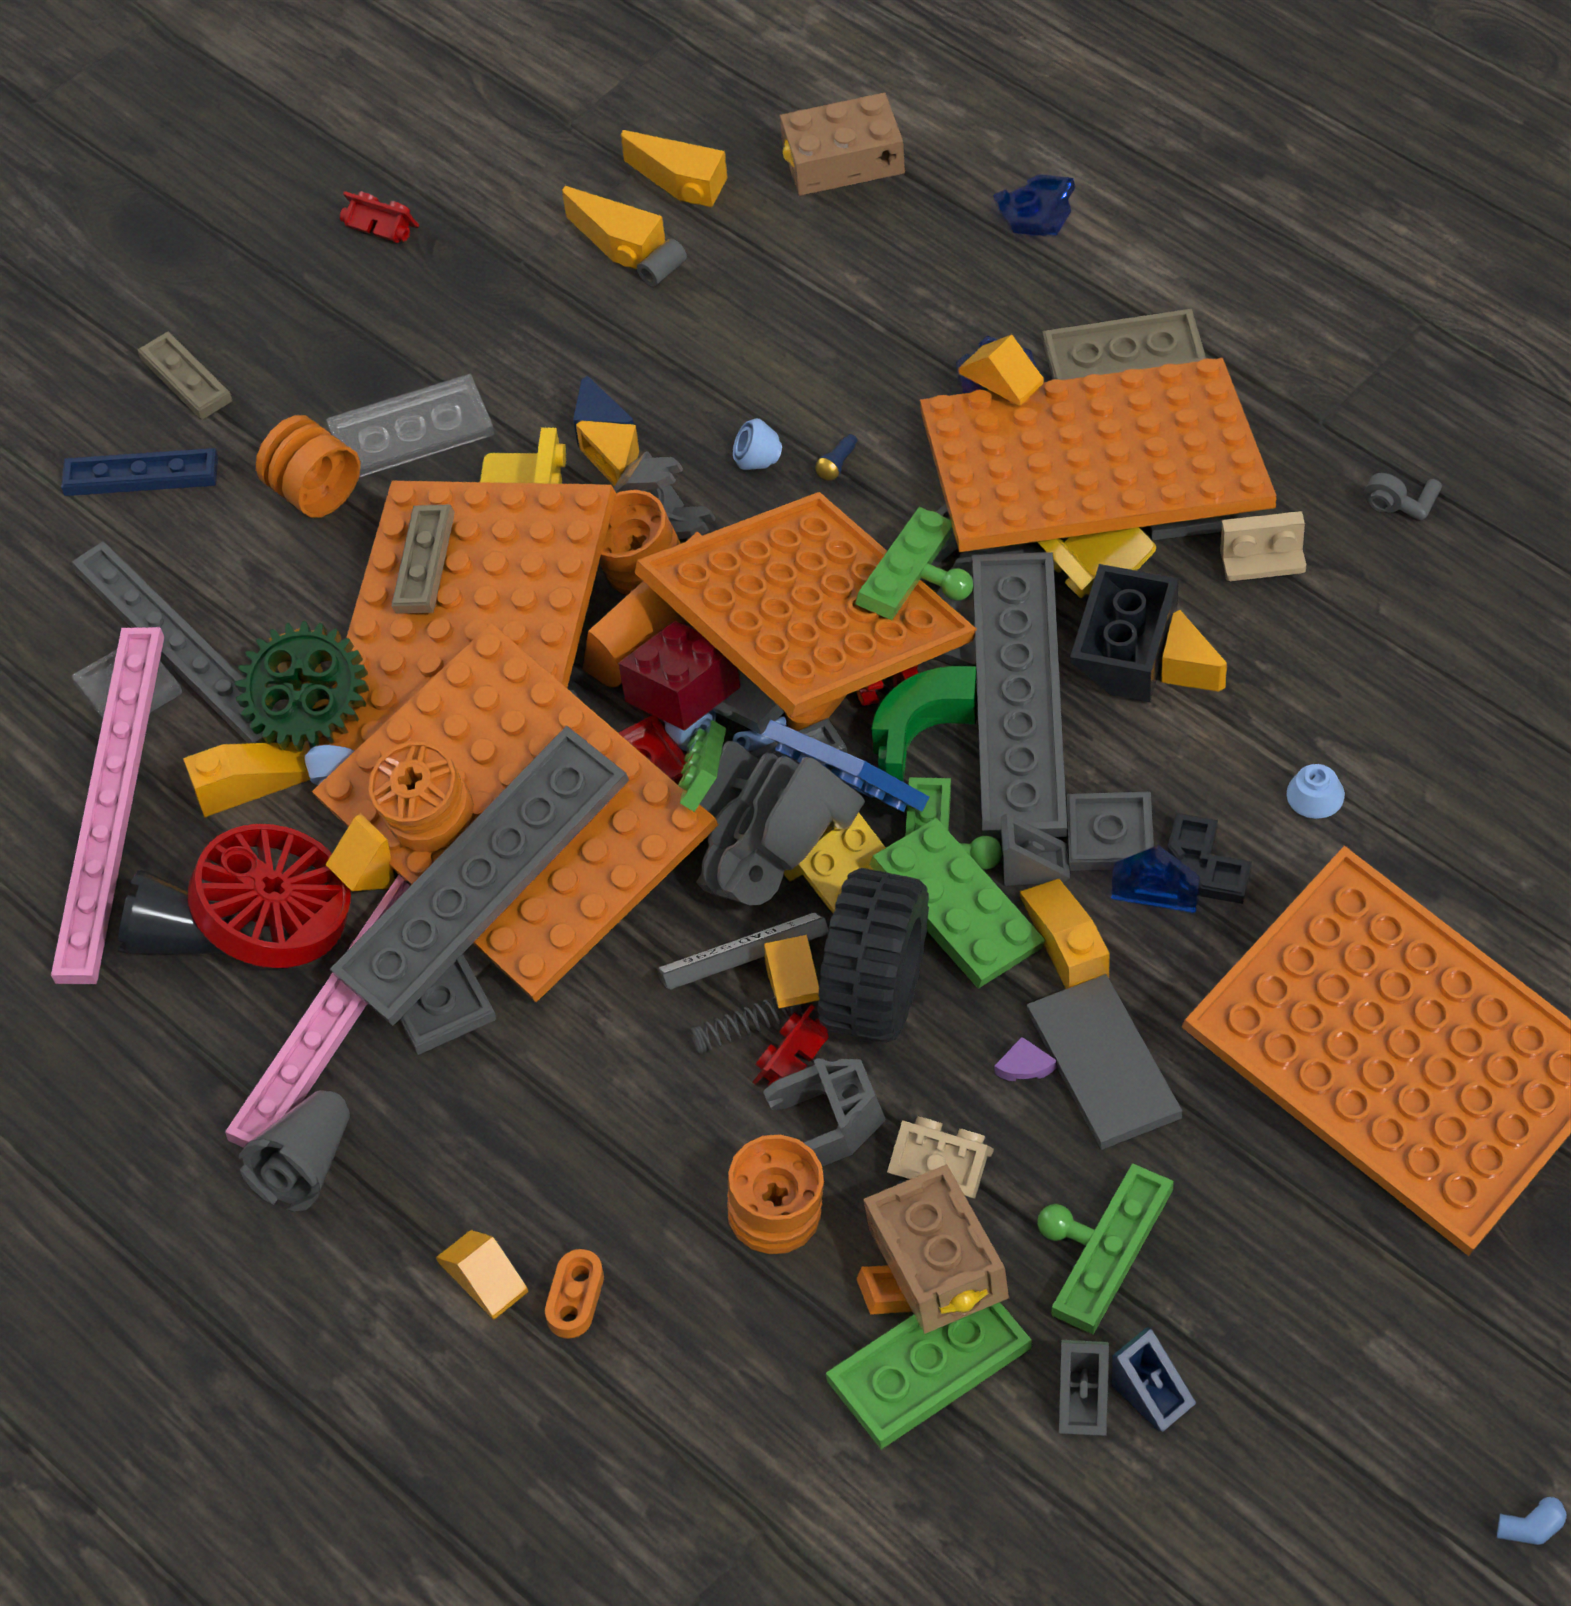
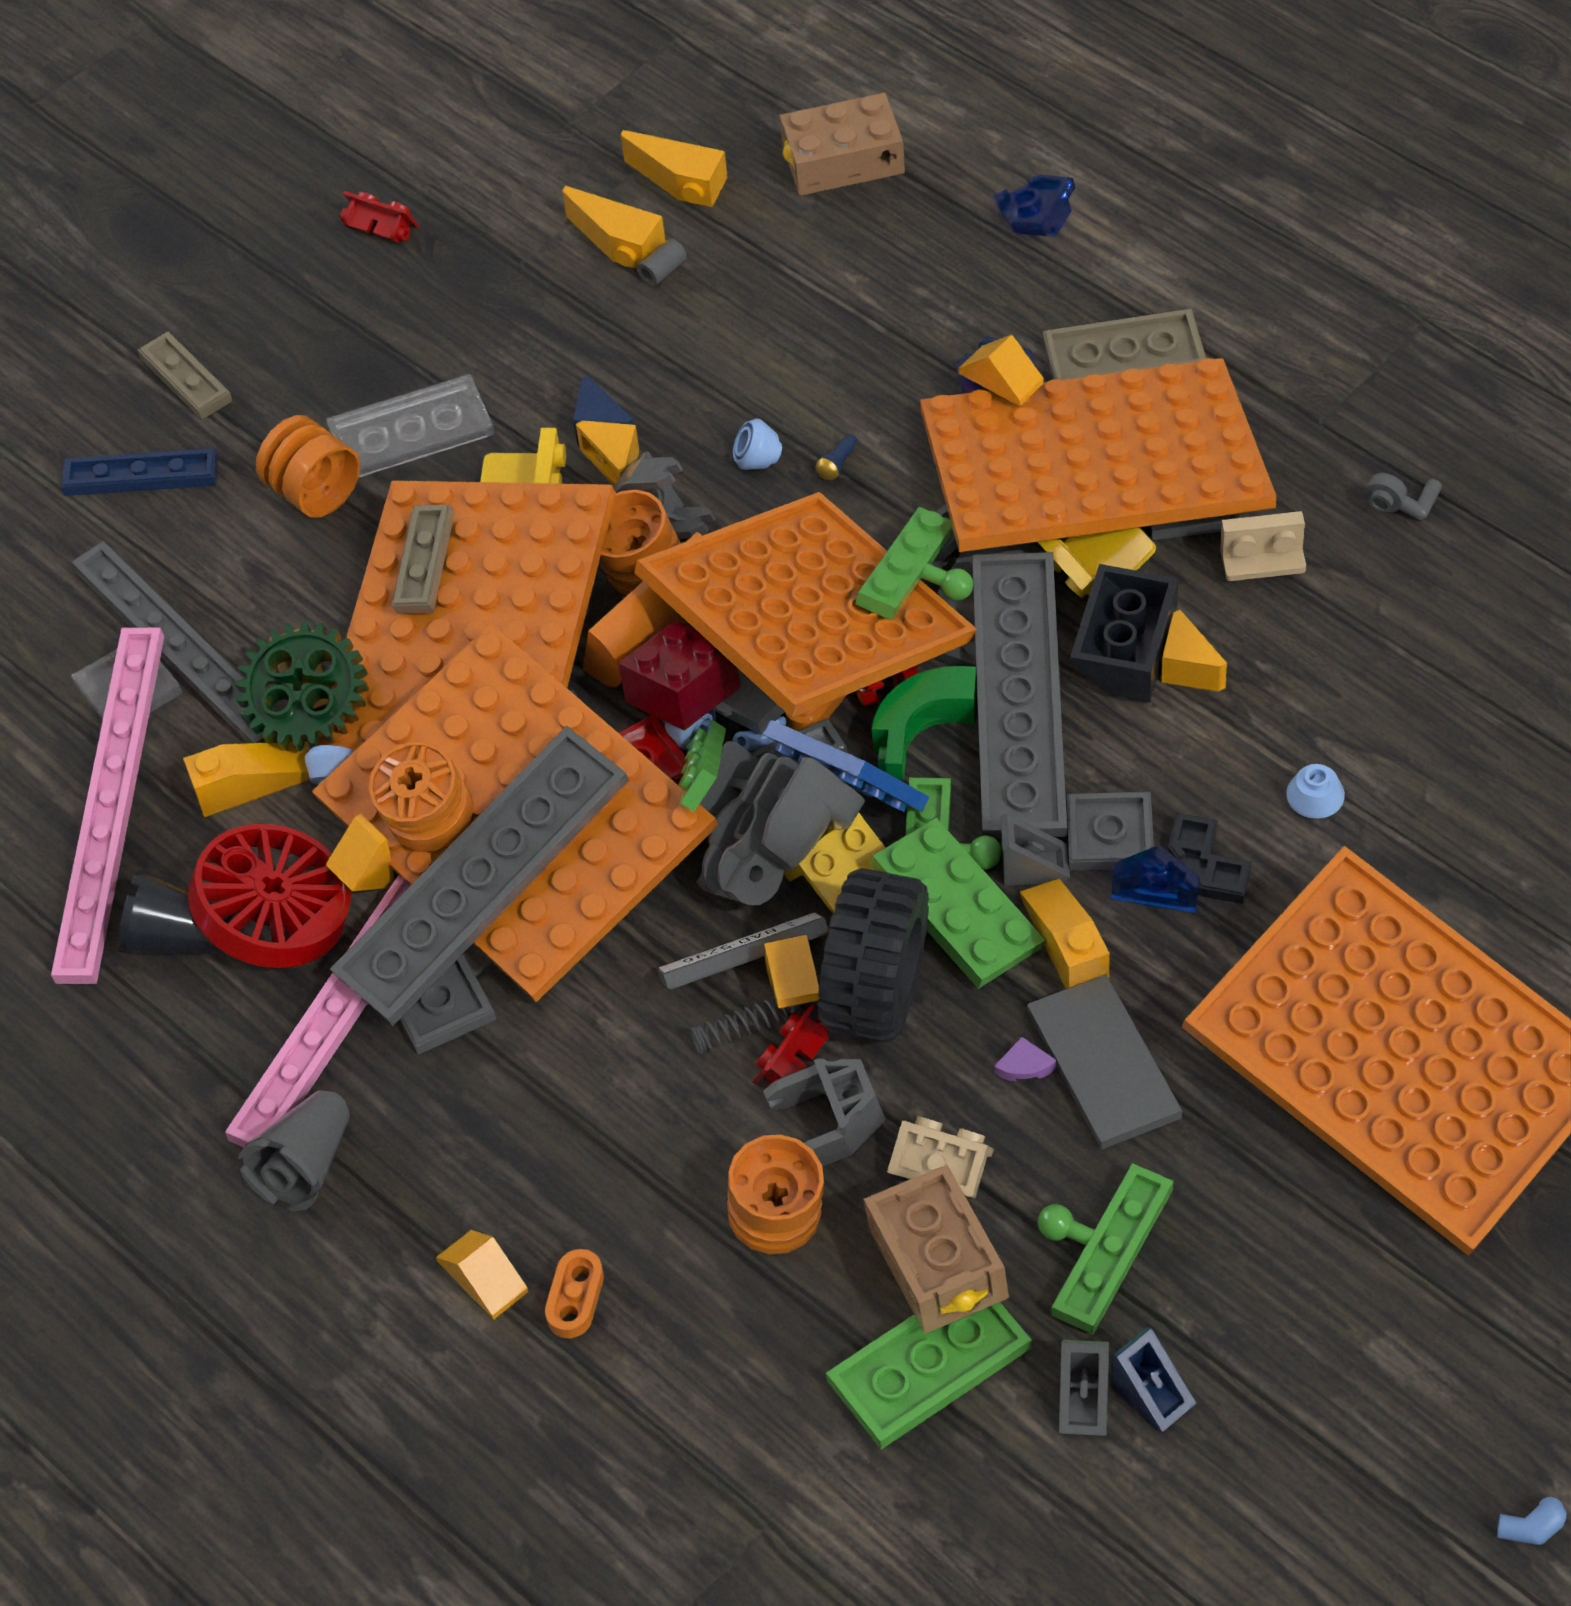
(881, 1290): orange plate -> none

